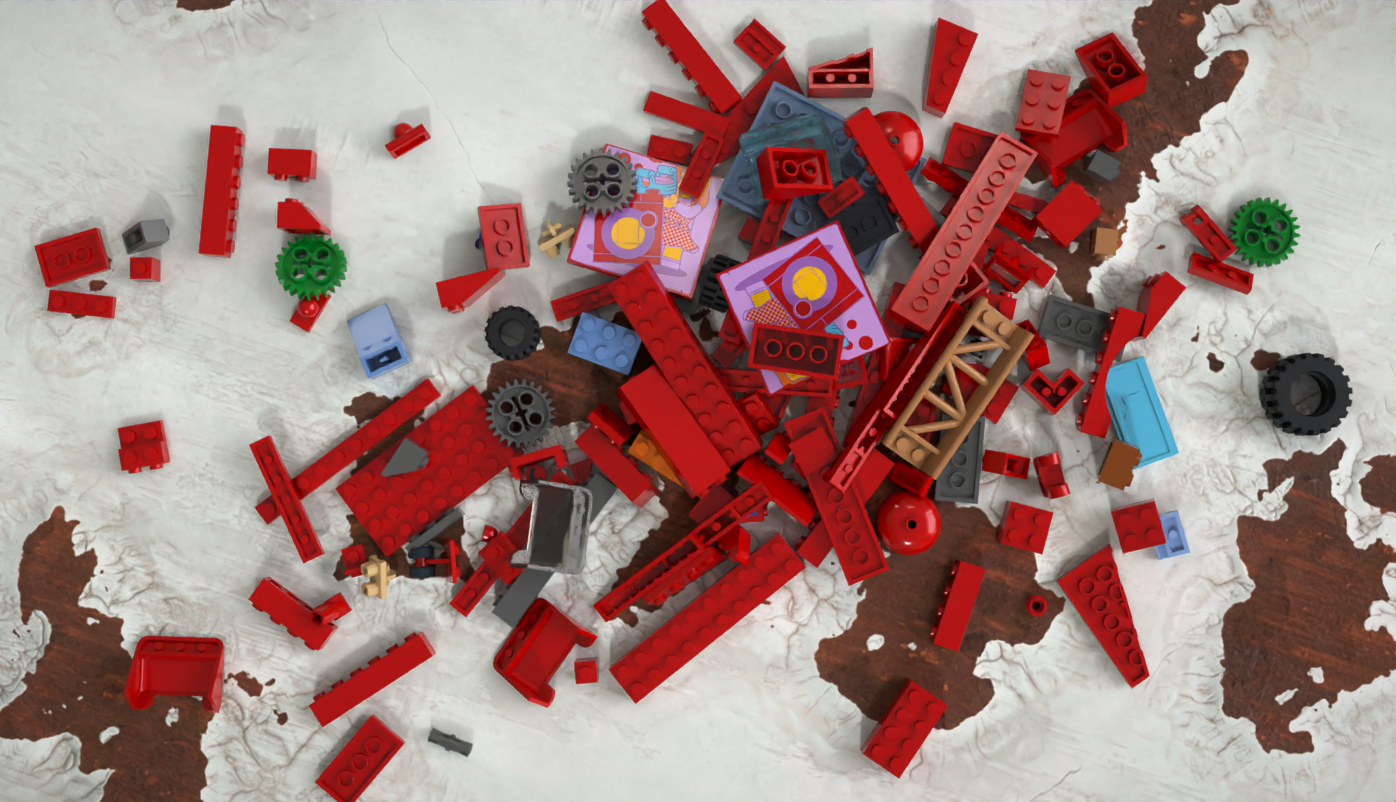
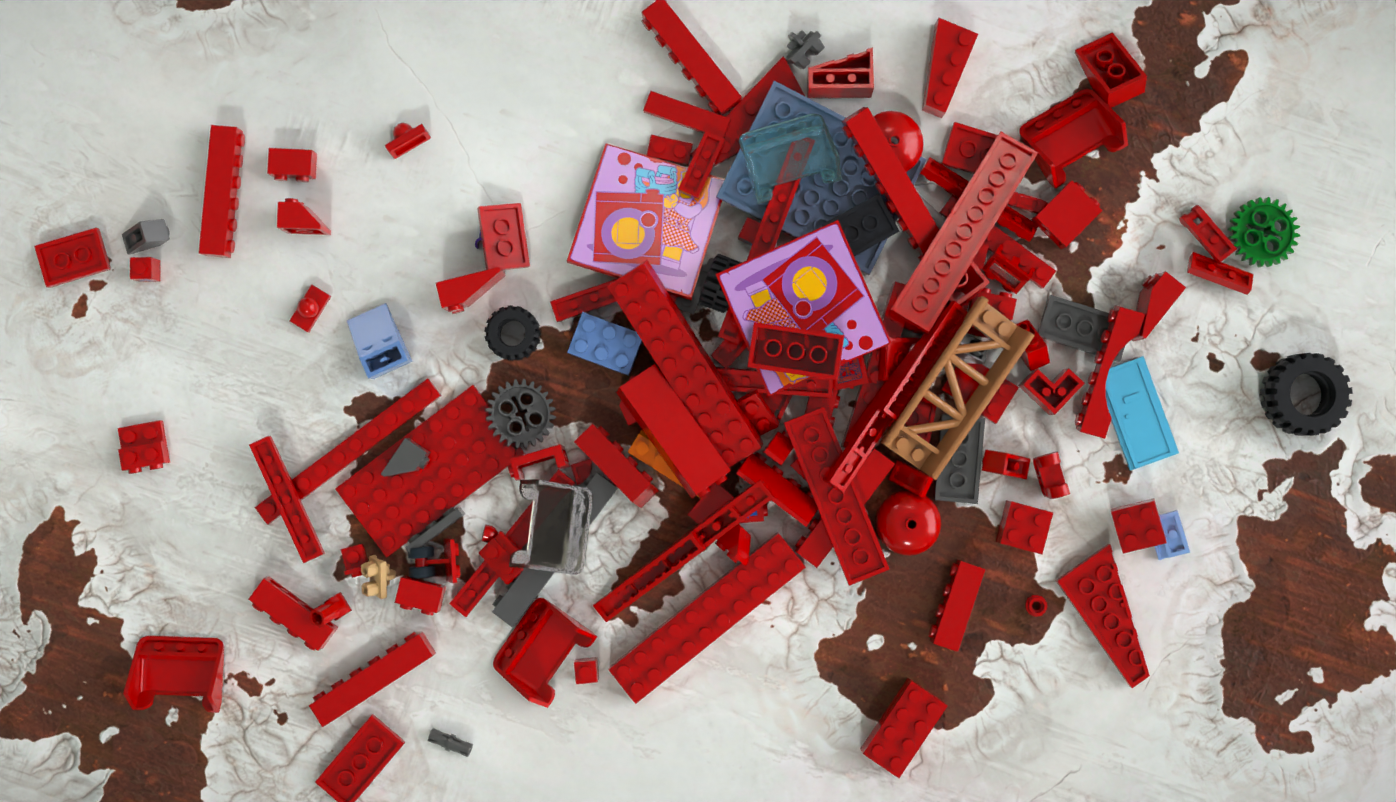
(81, 304): red plate -> none
(309, 284): green gear -> none
(420, 595): none -> red brick
(536, 472): red tile -> none
(549, 243): tan hips -> none
(603, 201): dark grey gear -> none
(612, 425): red plate -> none
(685, 575): red wing -> none
(759, 45): red plate -> none
(793, 172): red slope -> none
(797, 55): none -> dark grey hips
(813, 451): red piece -> none
(840, 197): red plate -> none
(1042, 103): red plate -> none
(1102, 167): dark grey brick -> none
(1103, 243): medium nougat brick -> none
(1119, 463): dark orange brick -> none

